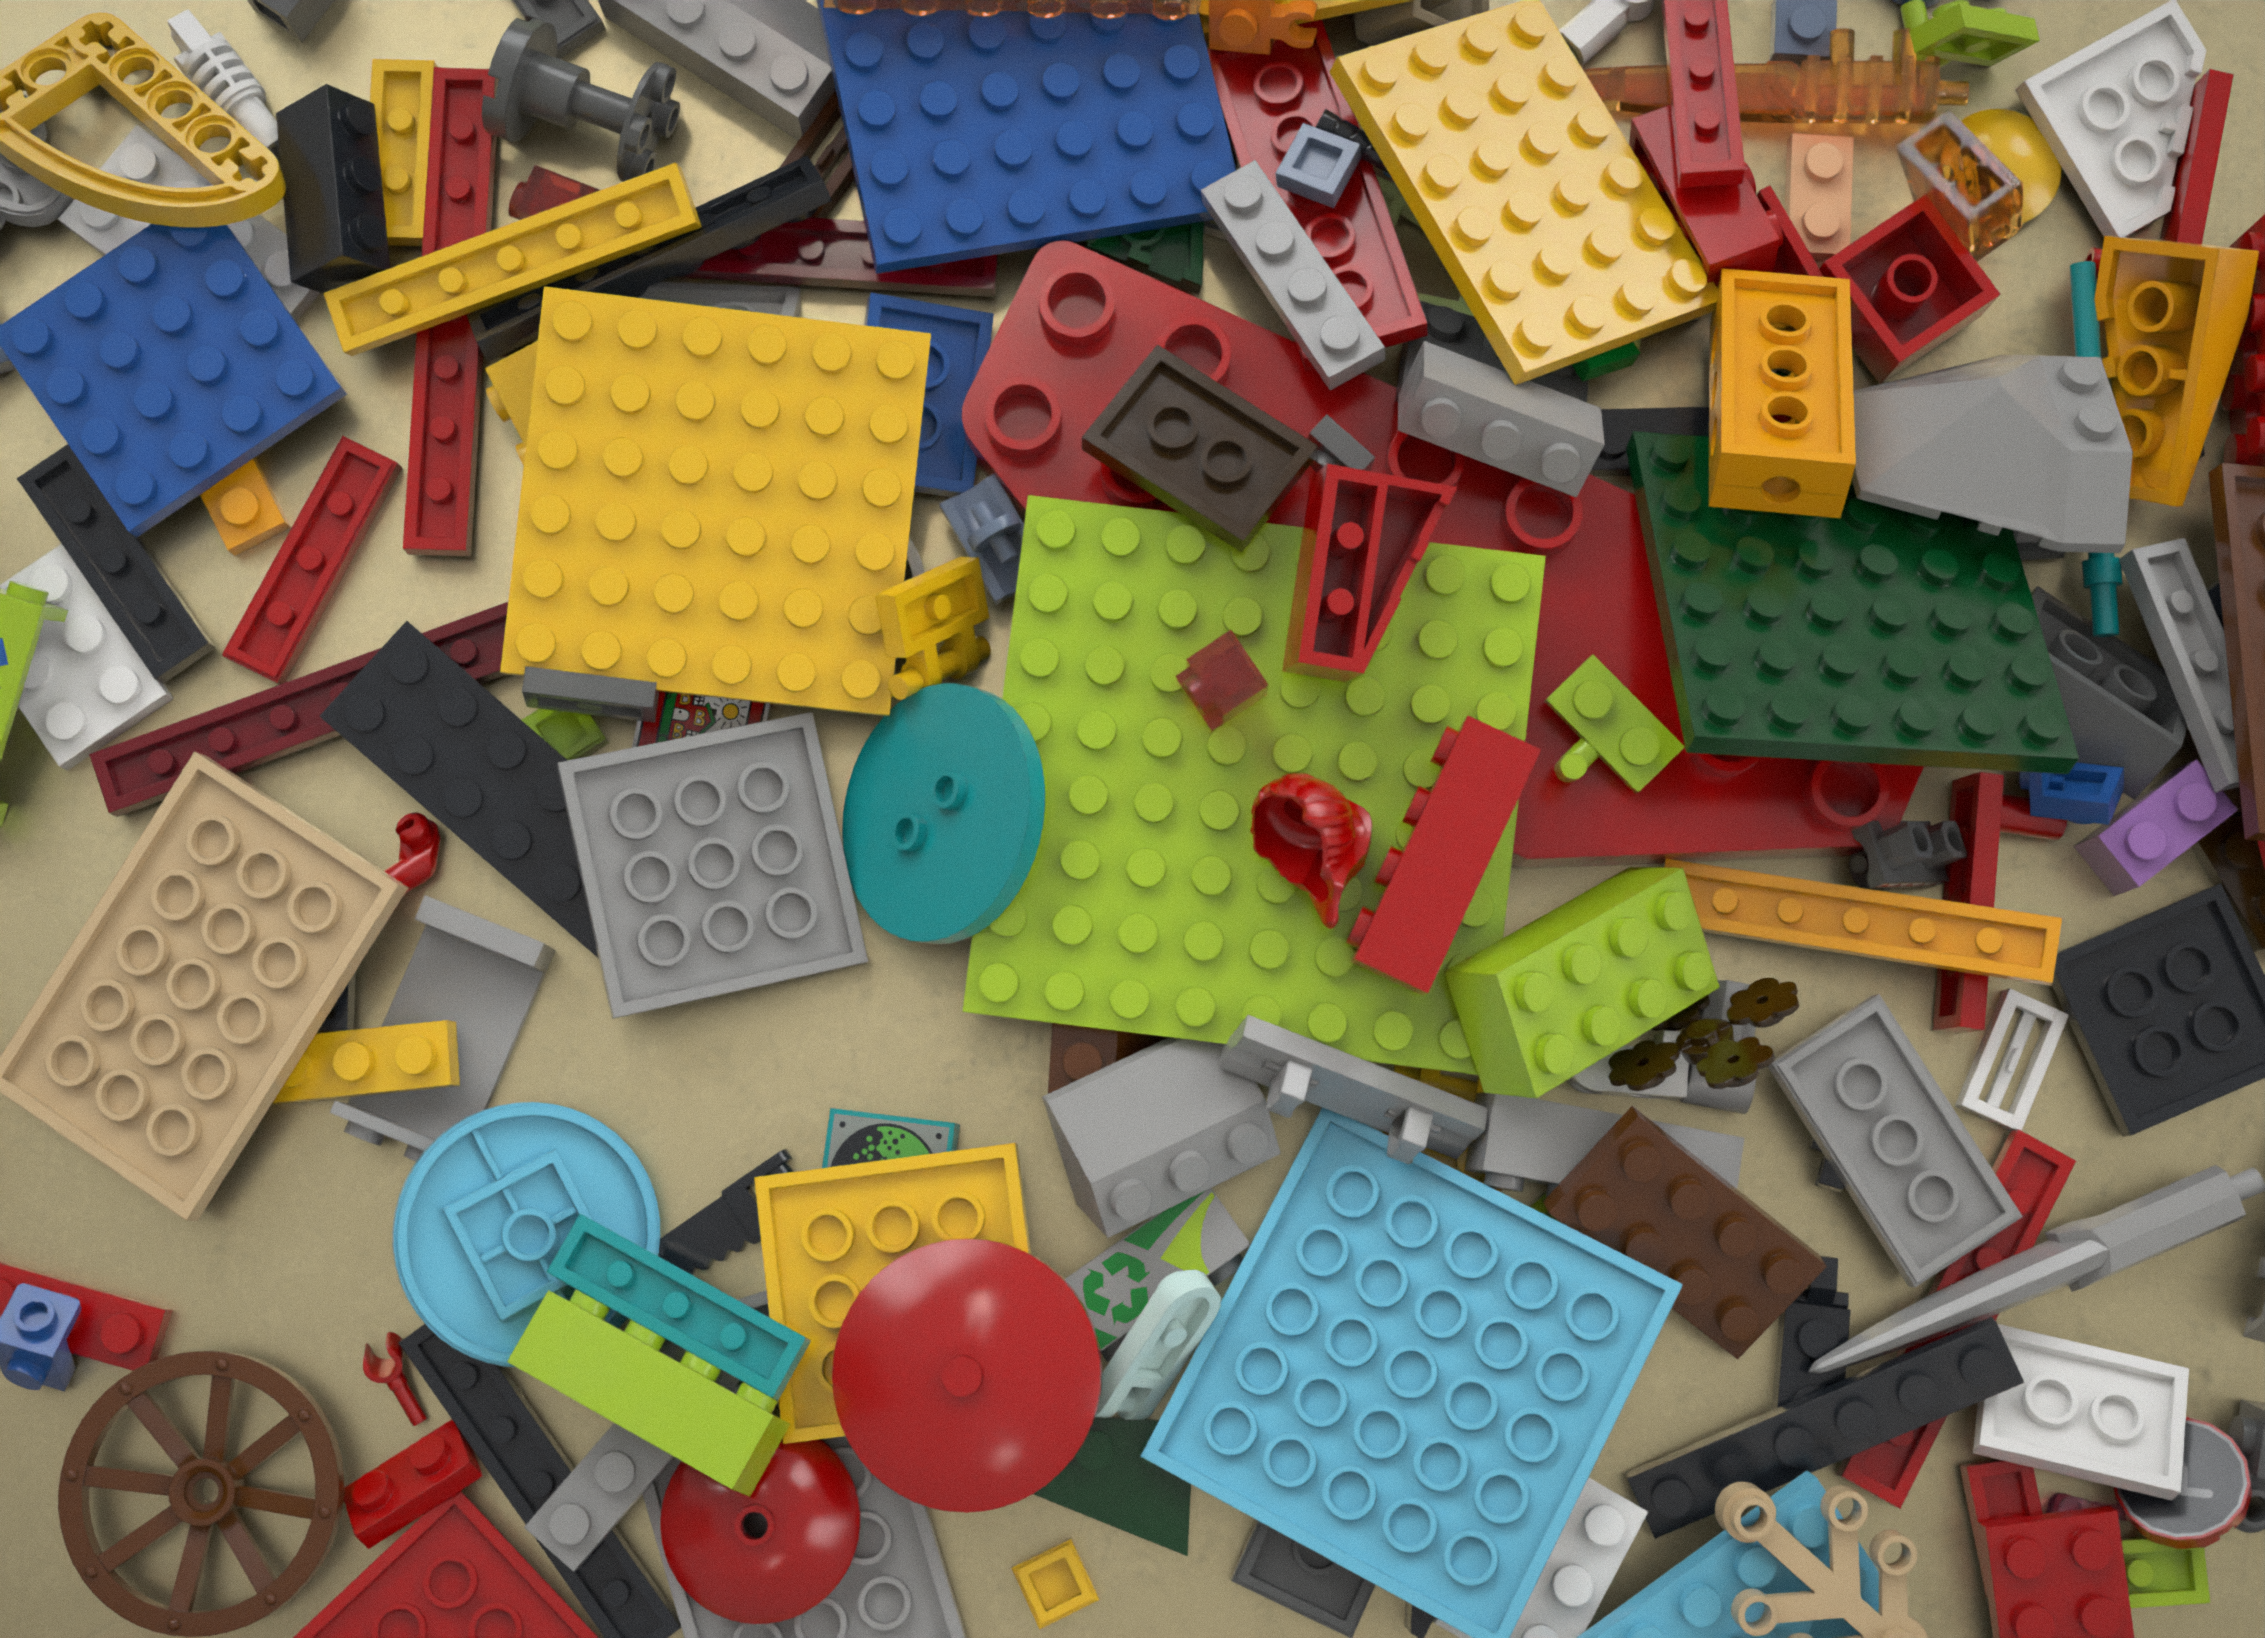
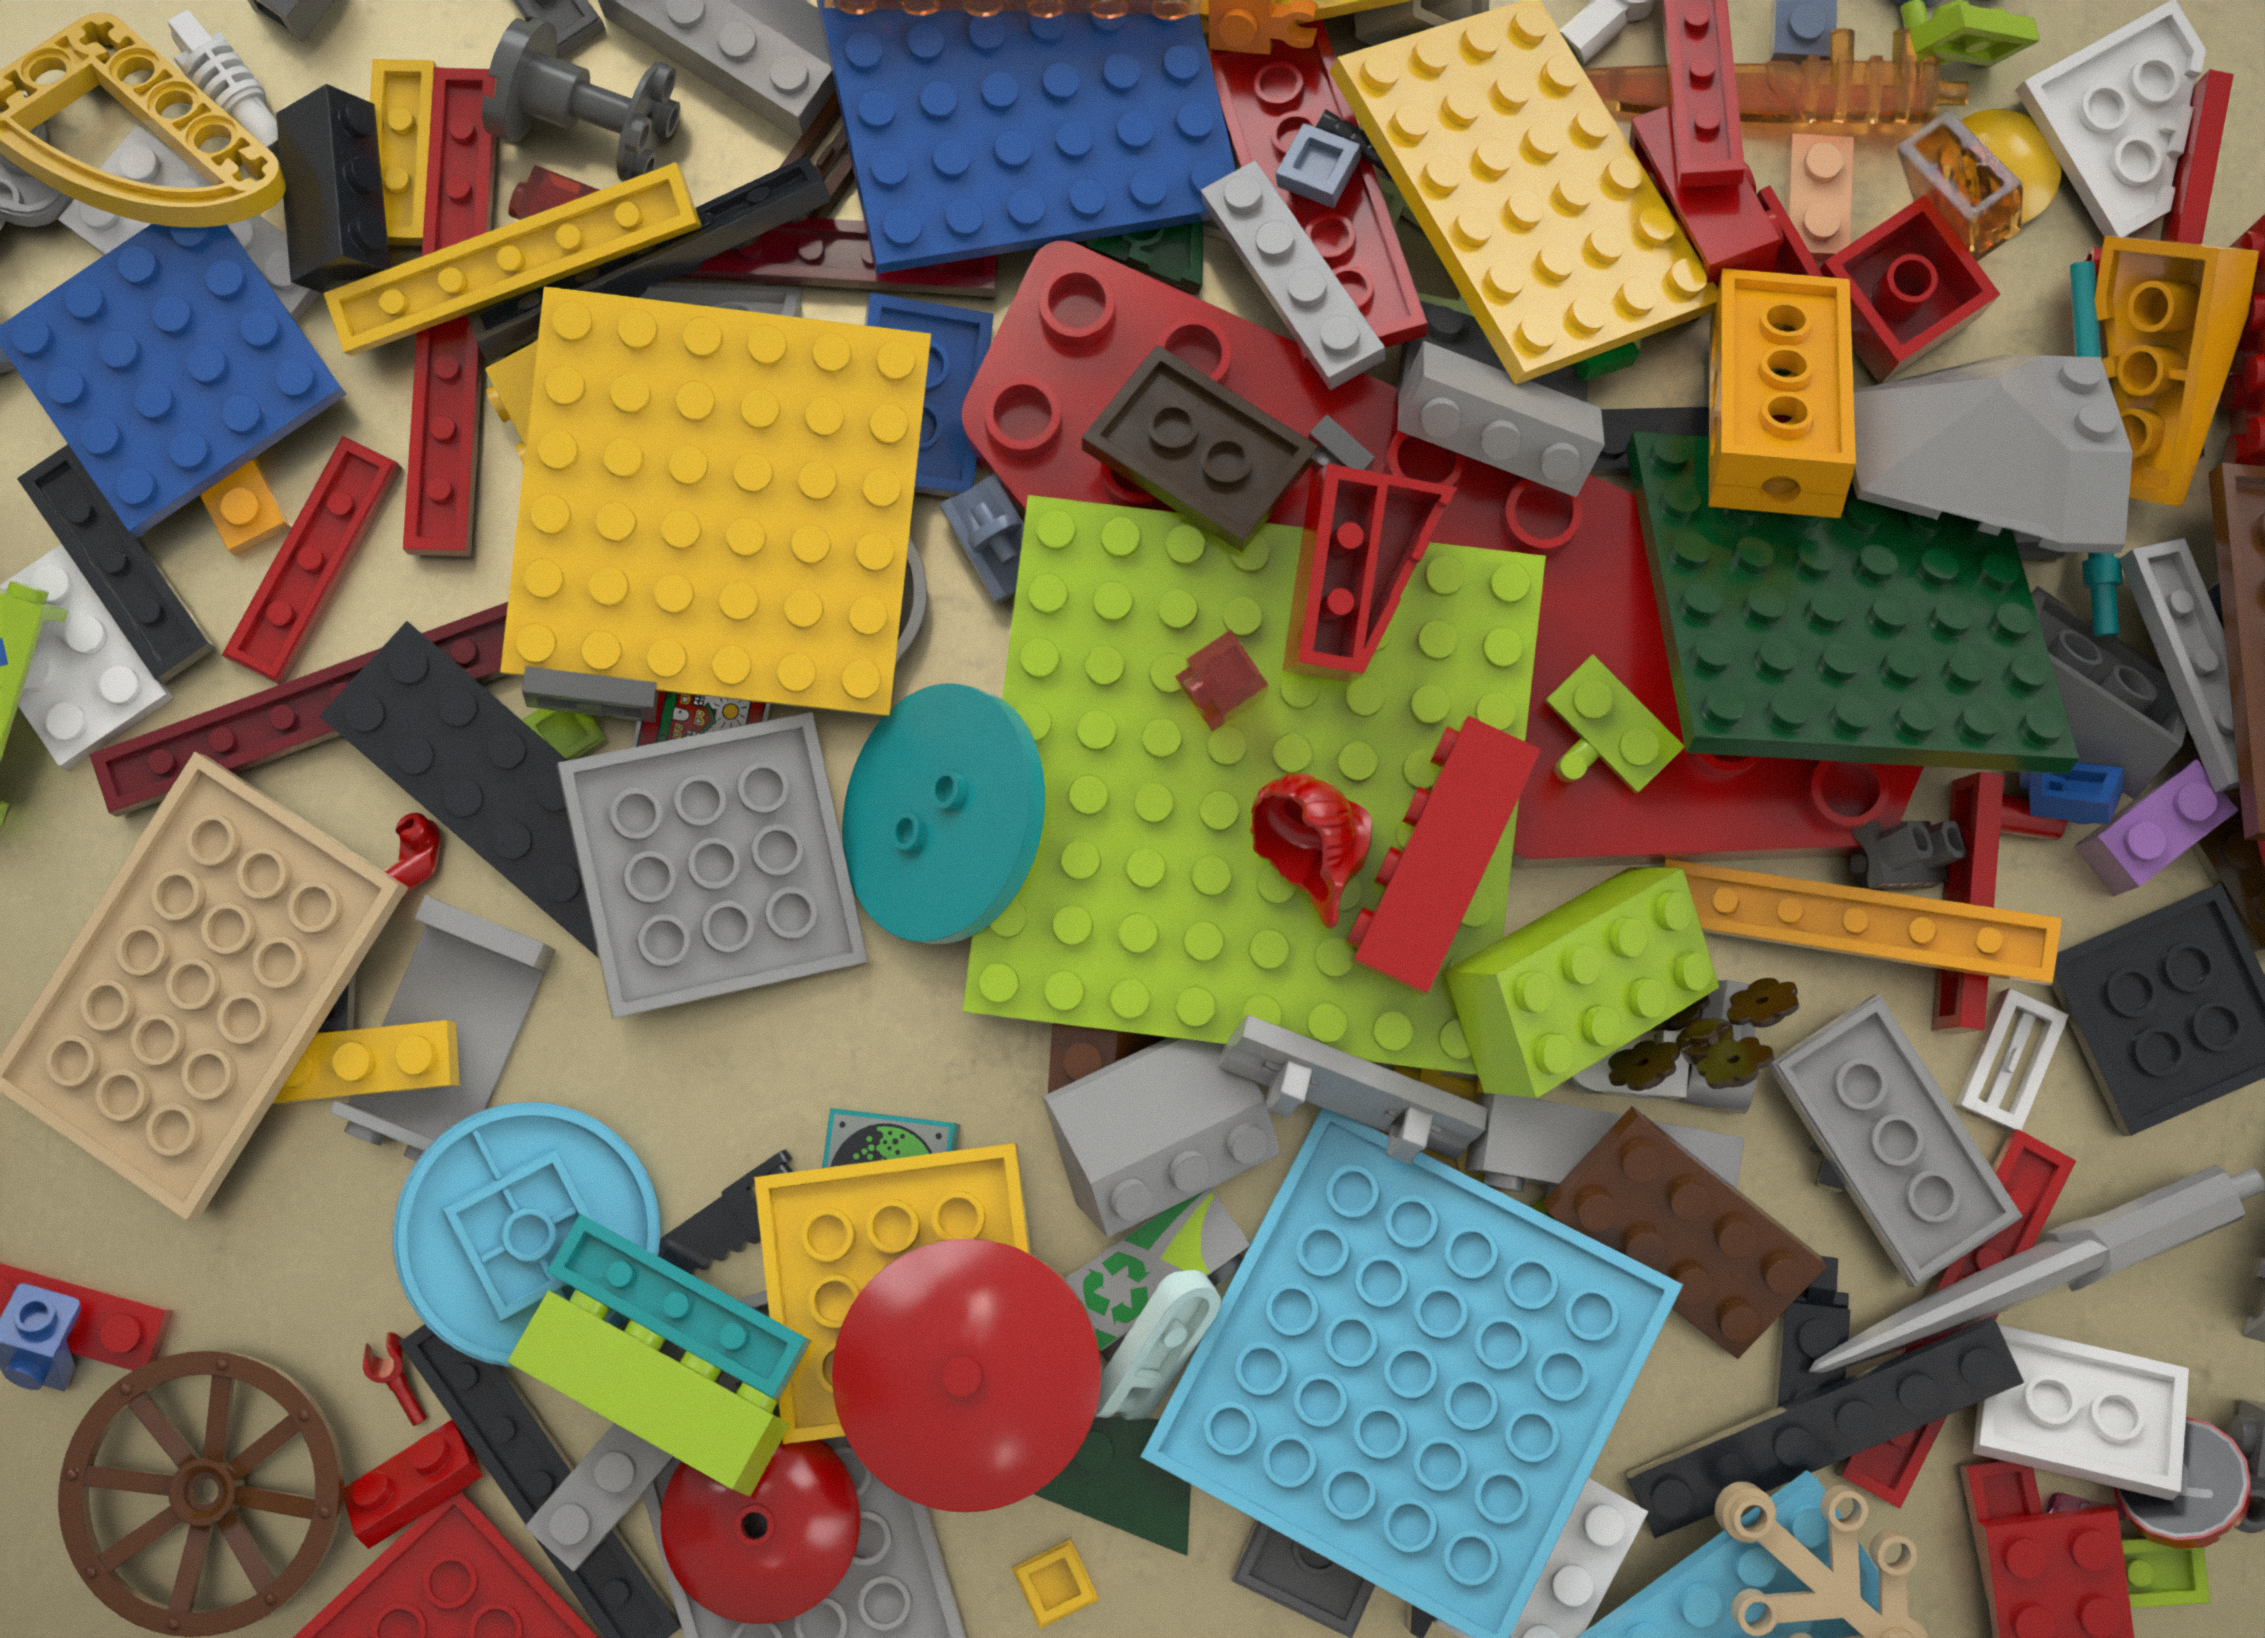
(927, 611): yellow plate -> none

